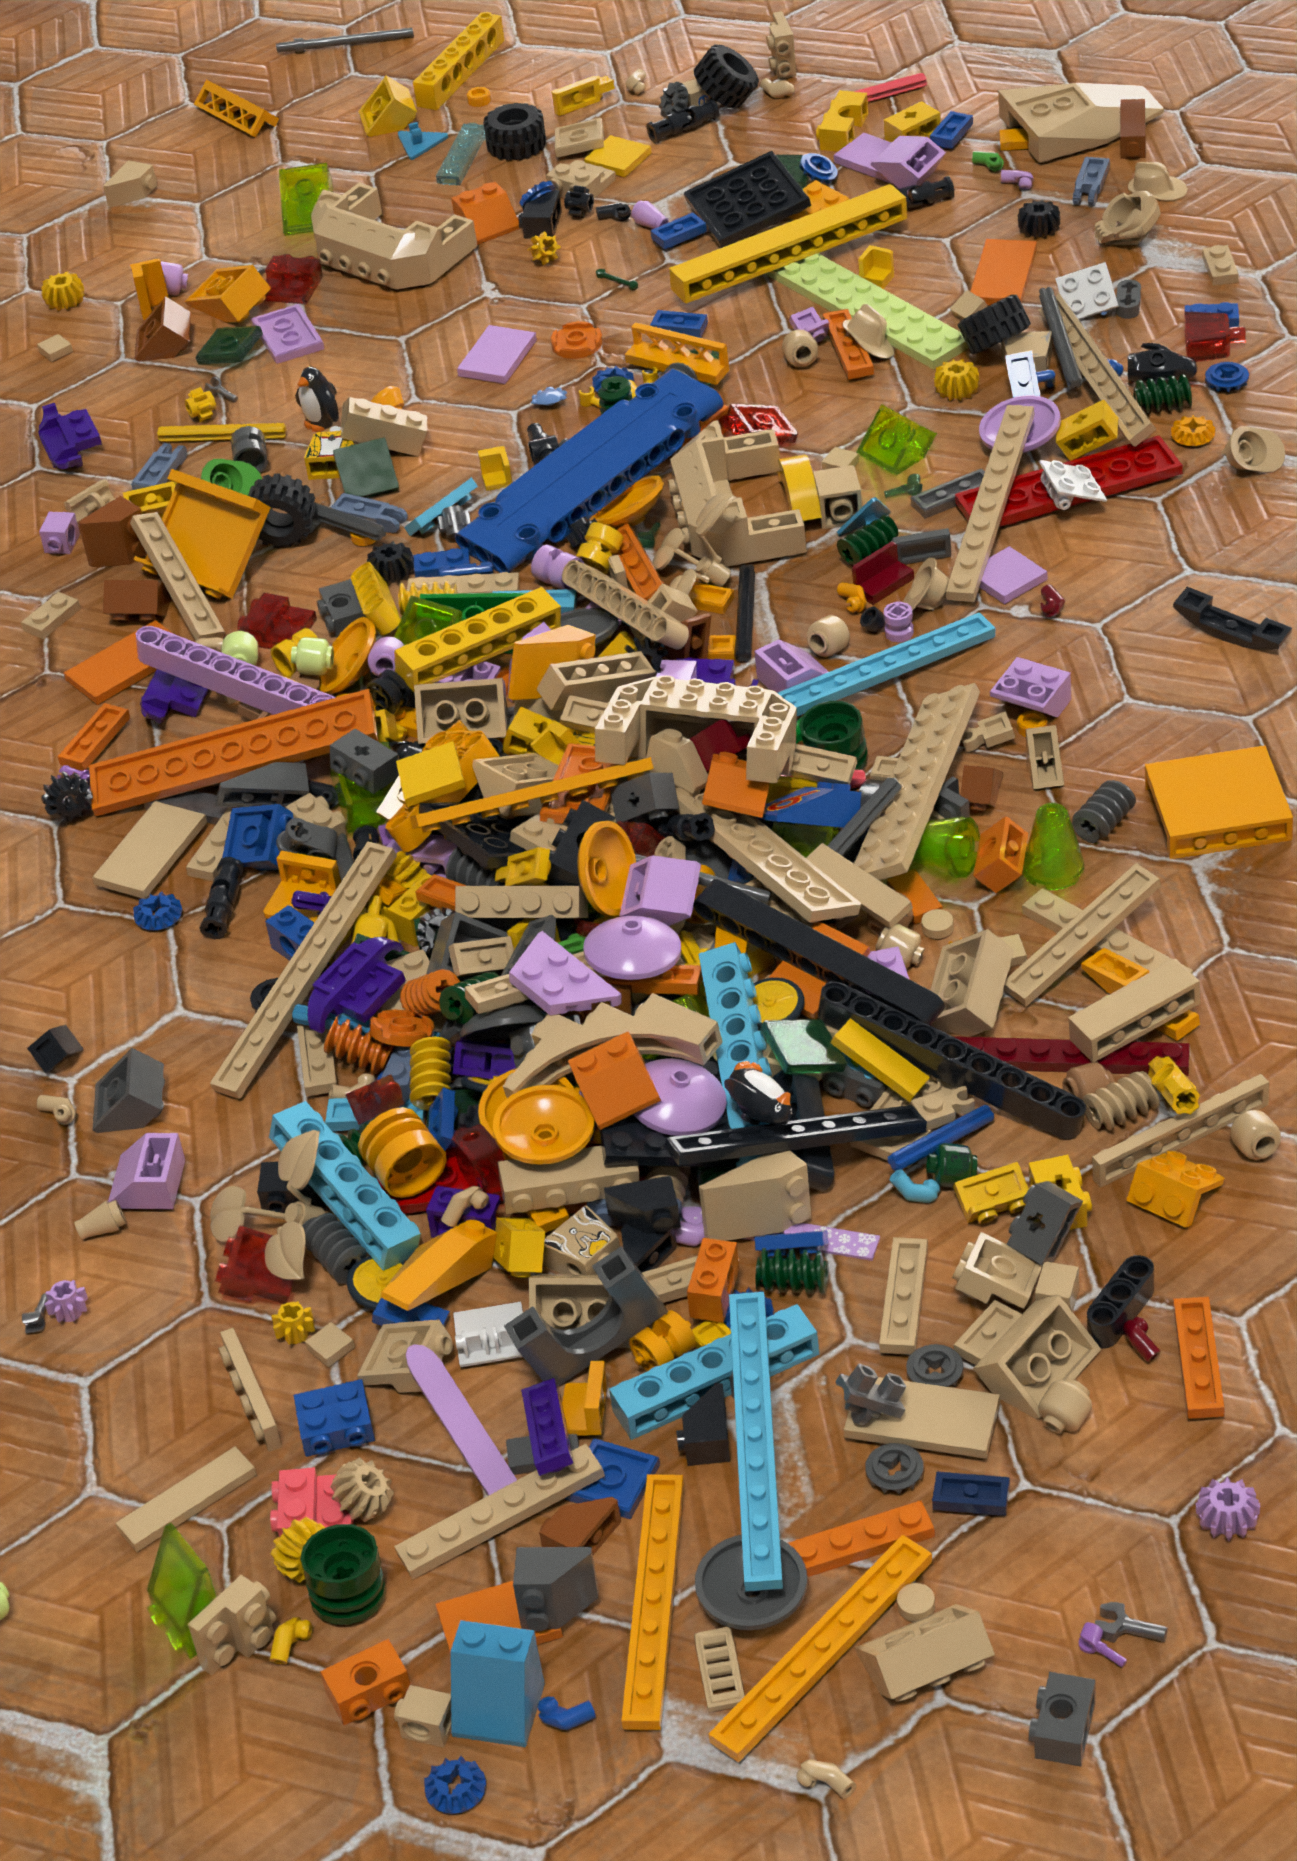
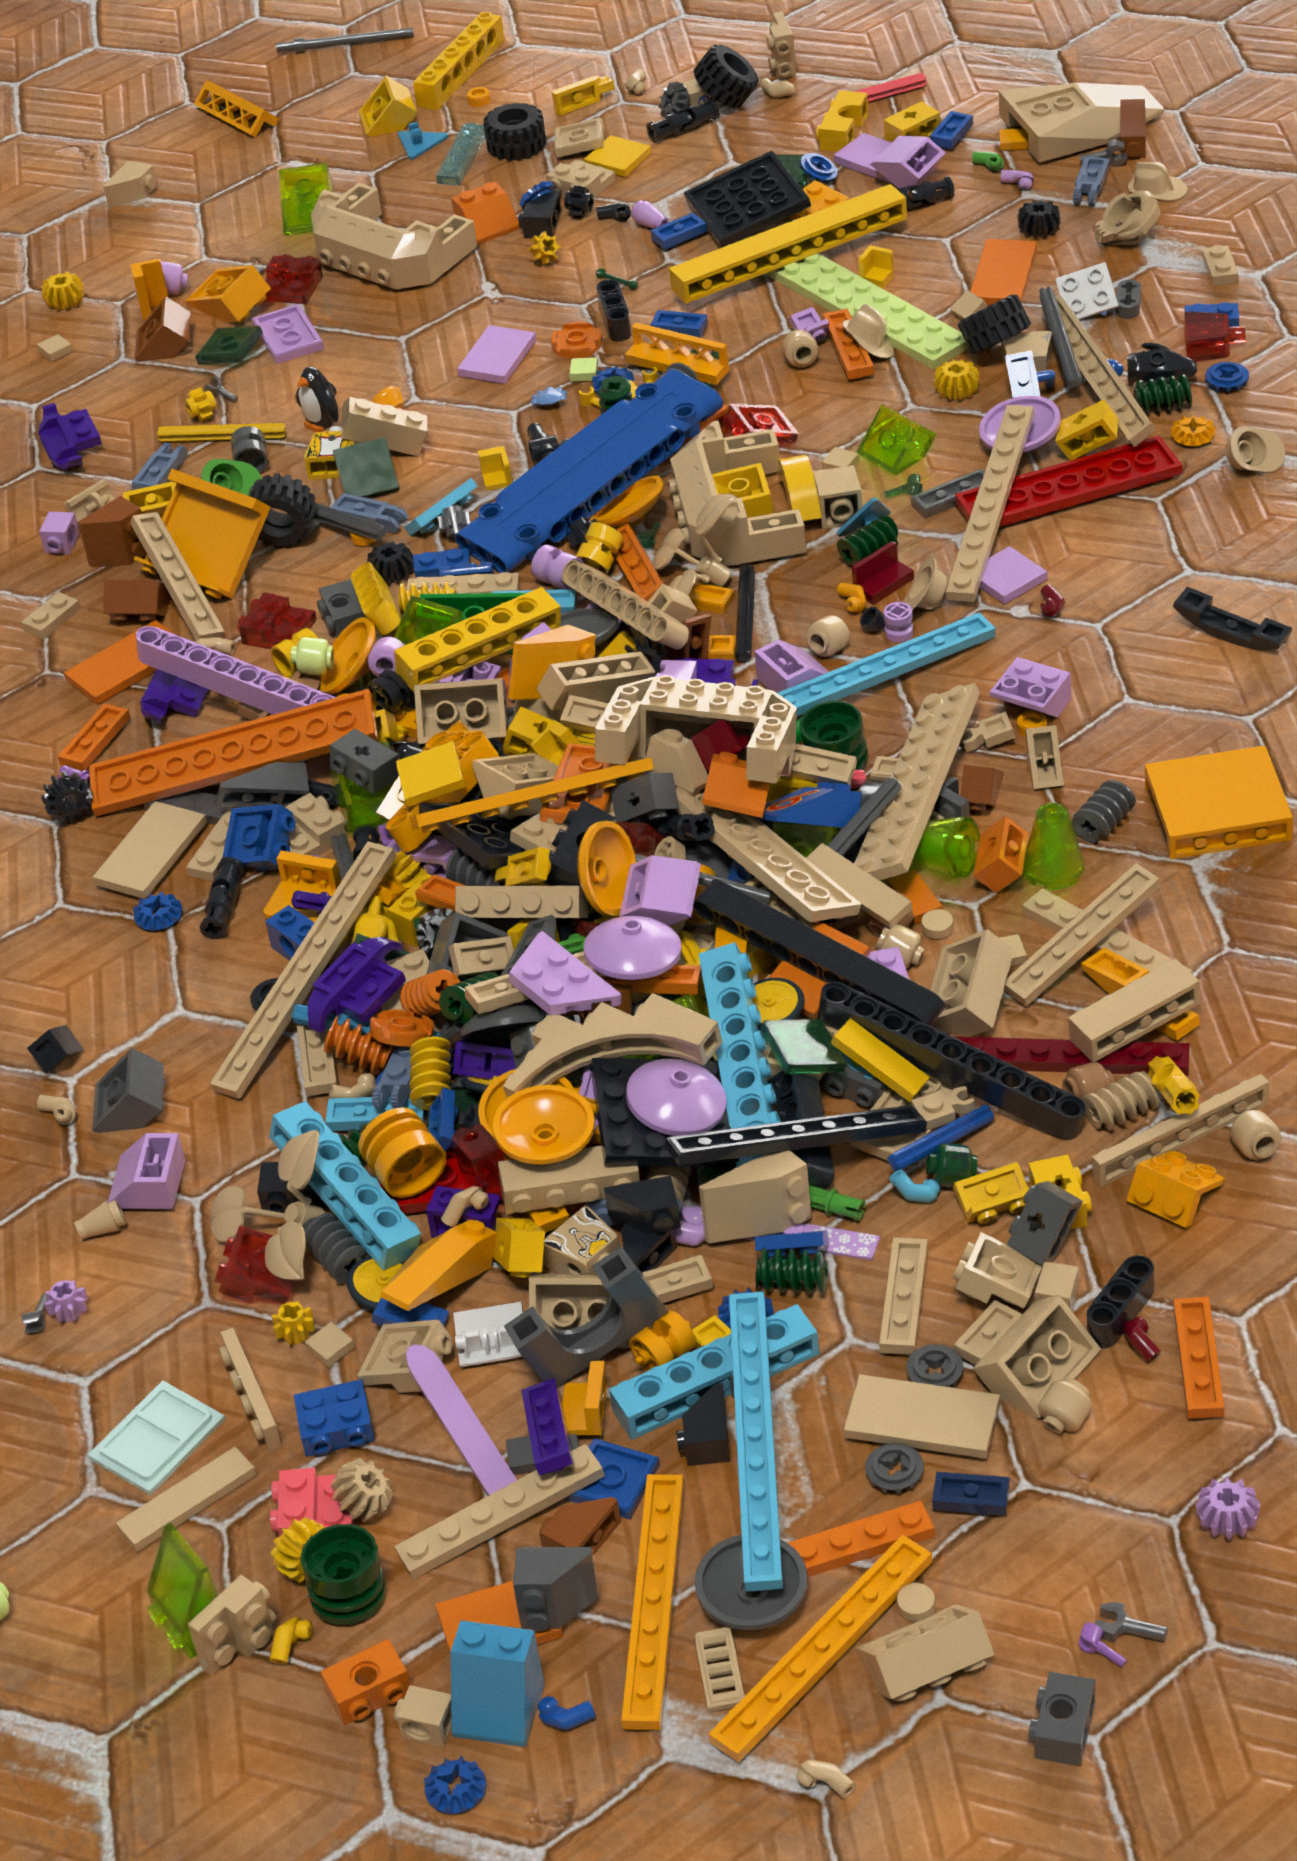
(156, 1437): none -> light aqua piece
(241, 646): yellowish green head -> none
(308, 839): dark grey piece -> none
(364, 1103): clear red brick -> none
(583, 369): none -> yellowish green tile
(613, 310): none -> black beam
(614, 1080): orange slope -> none
(617, 570): tan tile -> none
(713, 1280): orange brick -> none
(750, 485): none -> yellow slope
(758, 1095): black animal -> none
(836, 1203): none -> bright green axle
(869, 1399): flat silver hips -> none
(923, 545): dark grey tile -> none
(1067, 481): white hinge -> none
(1115, 159): none -> flat silver bar

